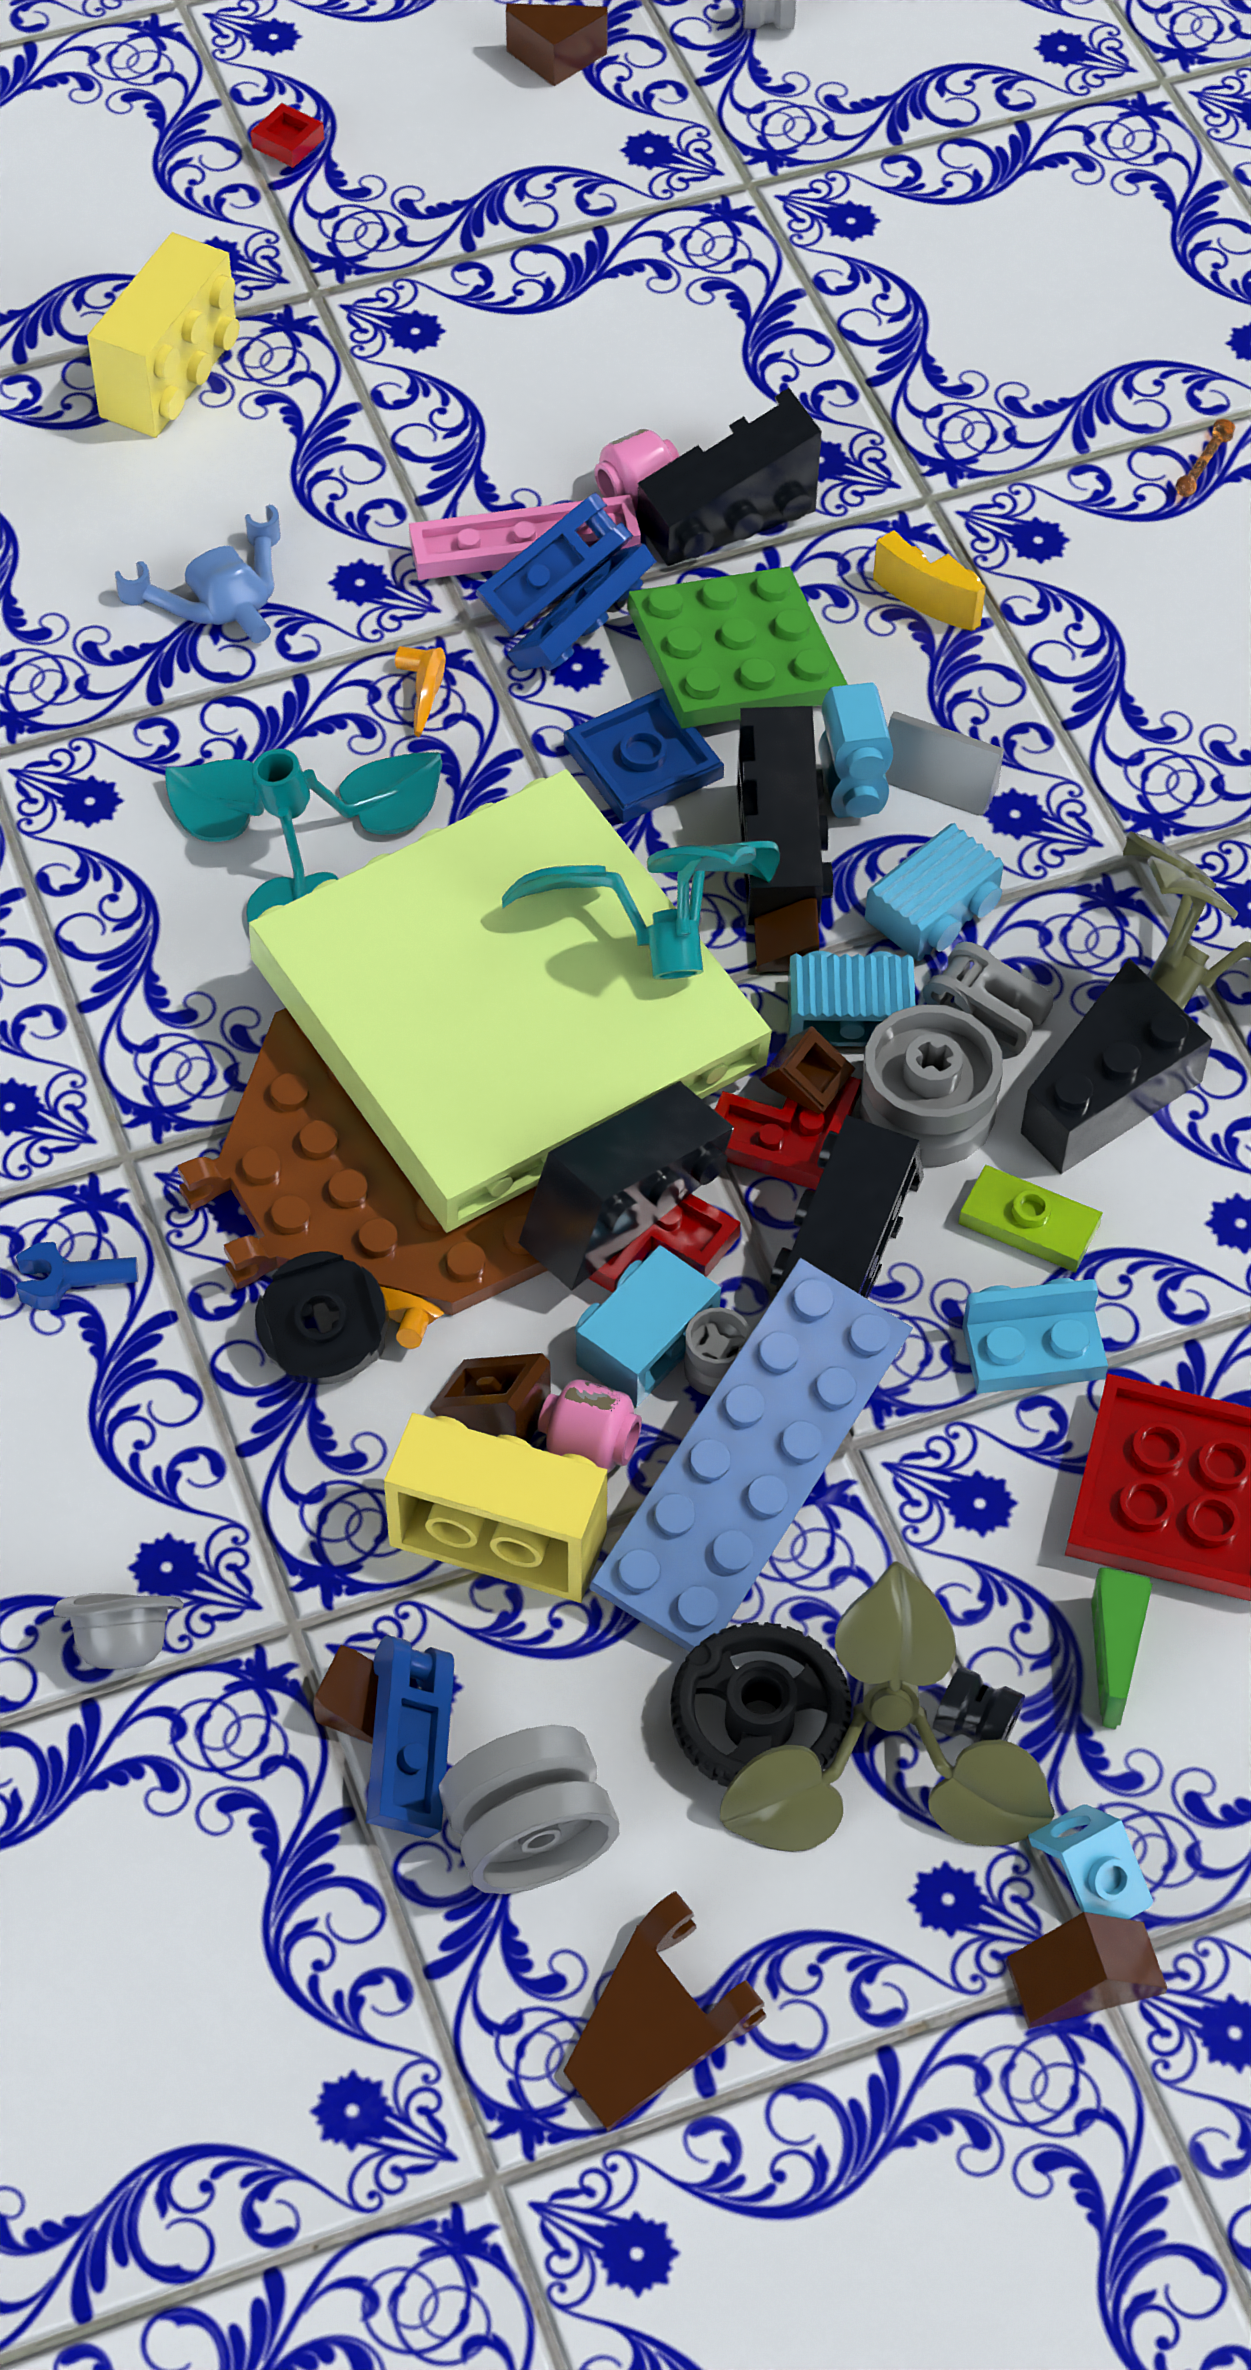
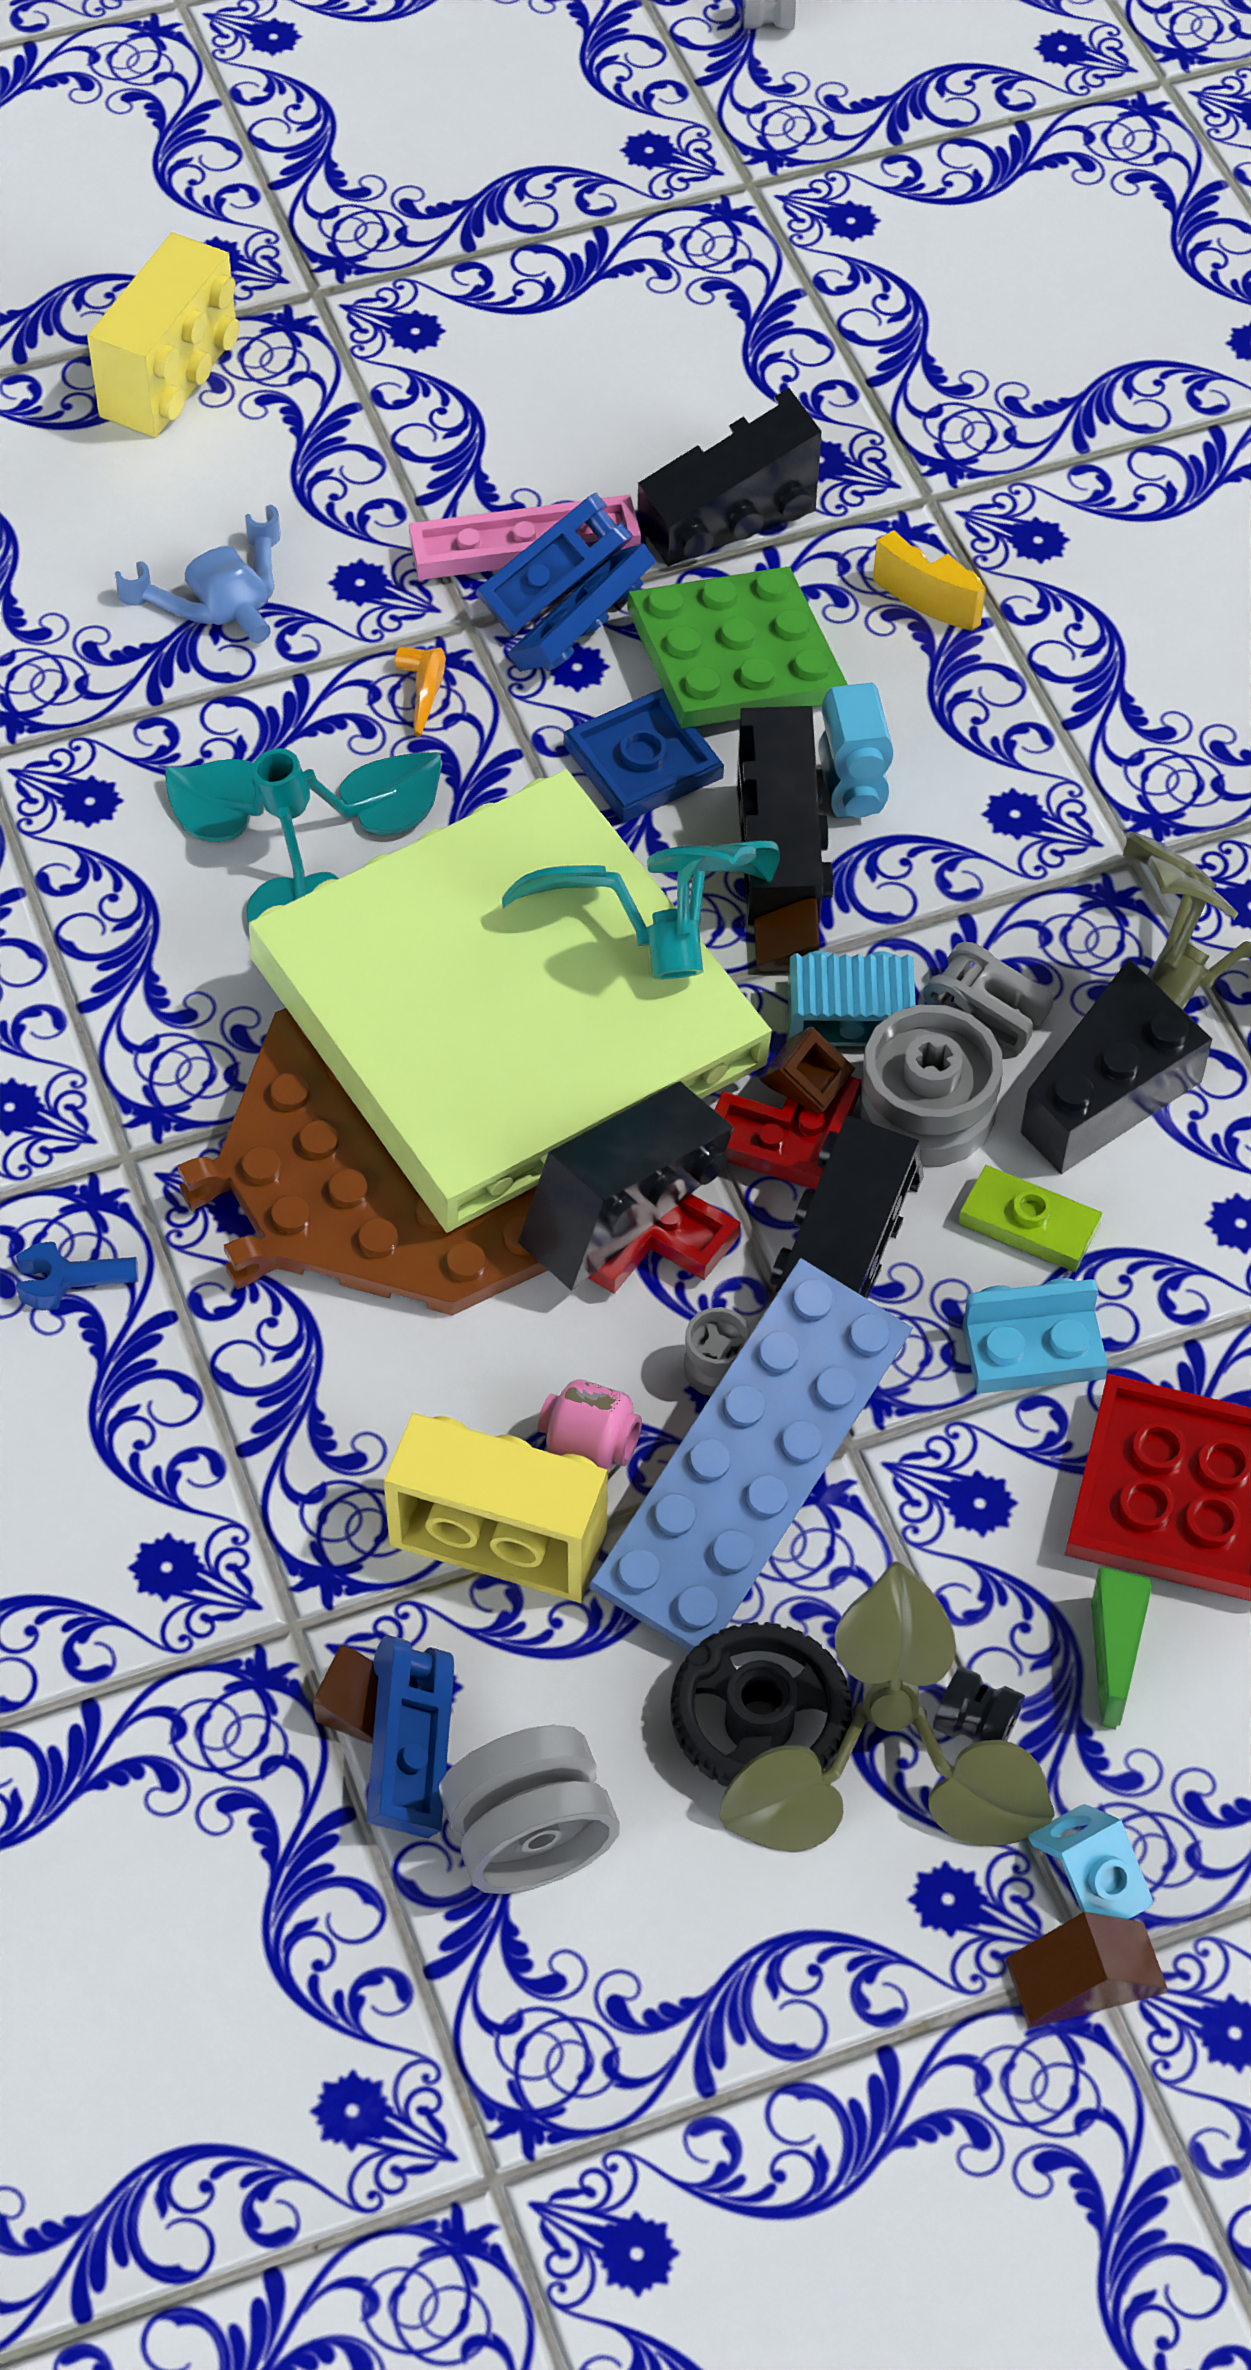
(117, 1628): light grey hat -> none
(287, 135): red plate -> none
(289, 1301): black plate -> none
(412, 1314): light orange bar -> none
(497, 1394): reddish brown slope -> none
(556, 38): reddish brown slope -> none
(630, 461): bright pink head -> none
(643, 1324): medium azure brick -> none
(649, 2025): reddish brown flag -> none
(935, 892): medium azure brick -> none
(943, 764): light grey slope -> none
(1222, 431): clear orange hinge -> none

